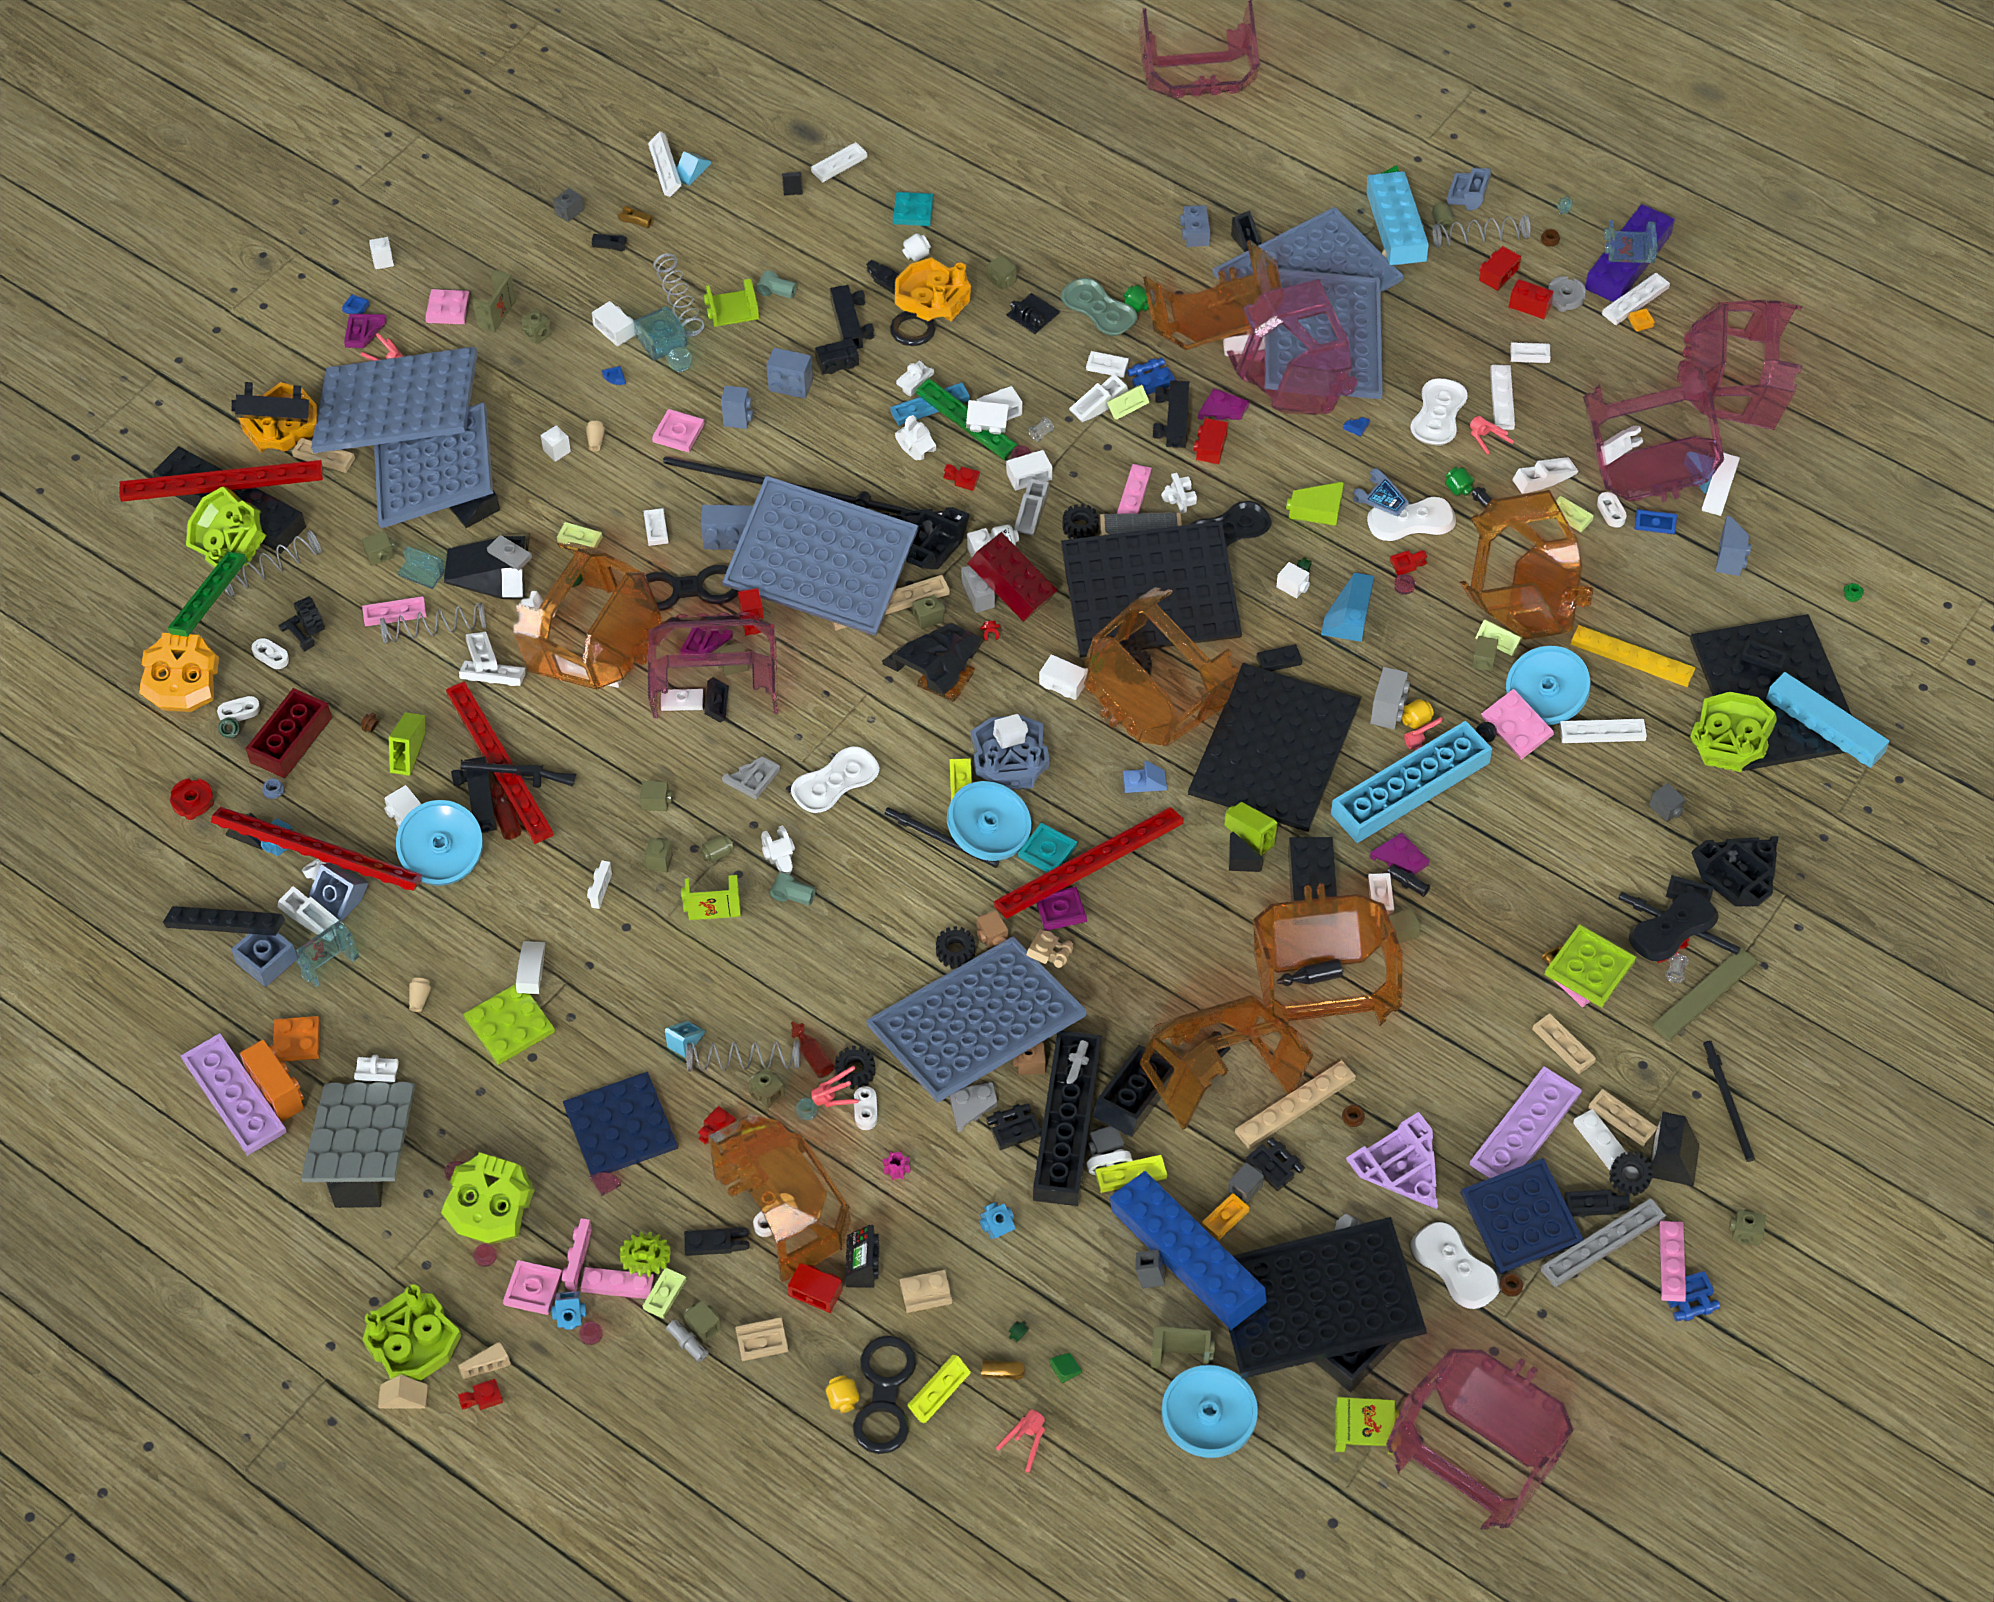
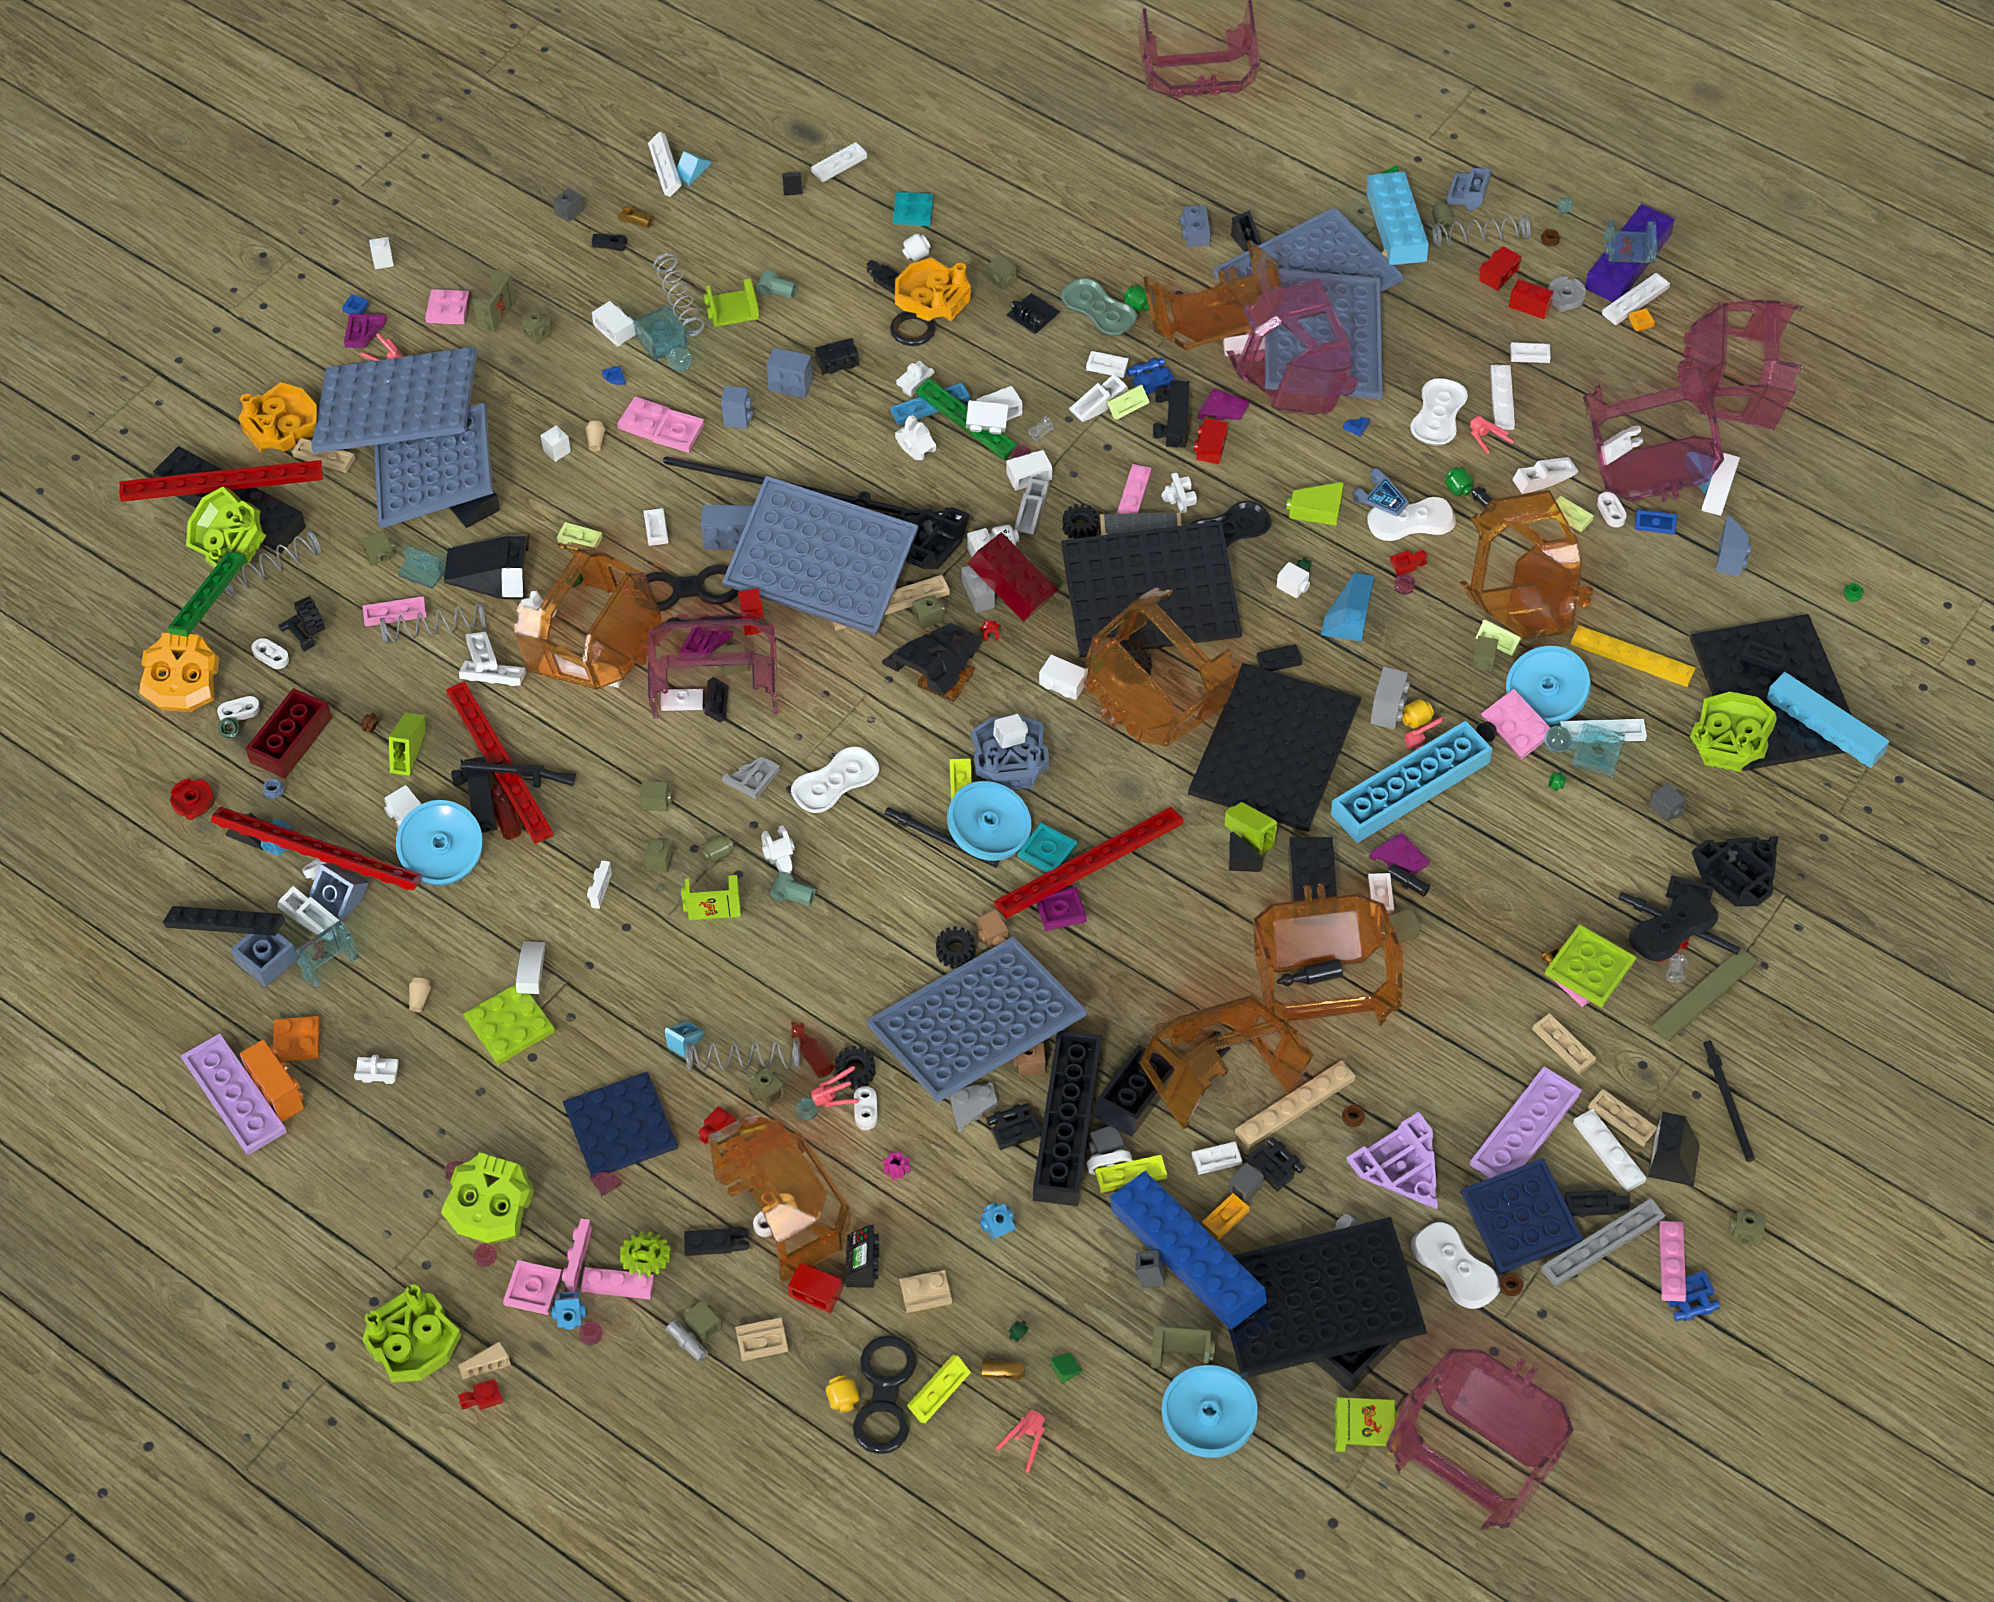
(277, 408): black brick -> none
(358, 1140): light grey piece -> none
(403, 1393): tan slope -> none
(509, 552): light grey plate -> none
(642, 417): none -> bright pink plate
(664, 1293): yellowish green plate -> none
(846, 316): black brick -> none
(963, 478): red plate -> none
(1047, 948): tan plate -> none
(1078, 1059): light grey piece -> none
(1149, 779): medium blue slope -> none
(1216, 1158): none -> white plate
(1557, 781): none -> green plate
(1559, 739): none -> clear light blue brick
(1628, 1186): black tyre -> none

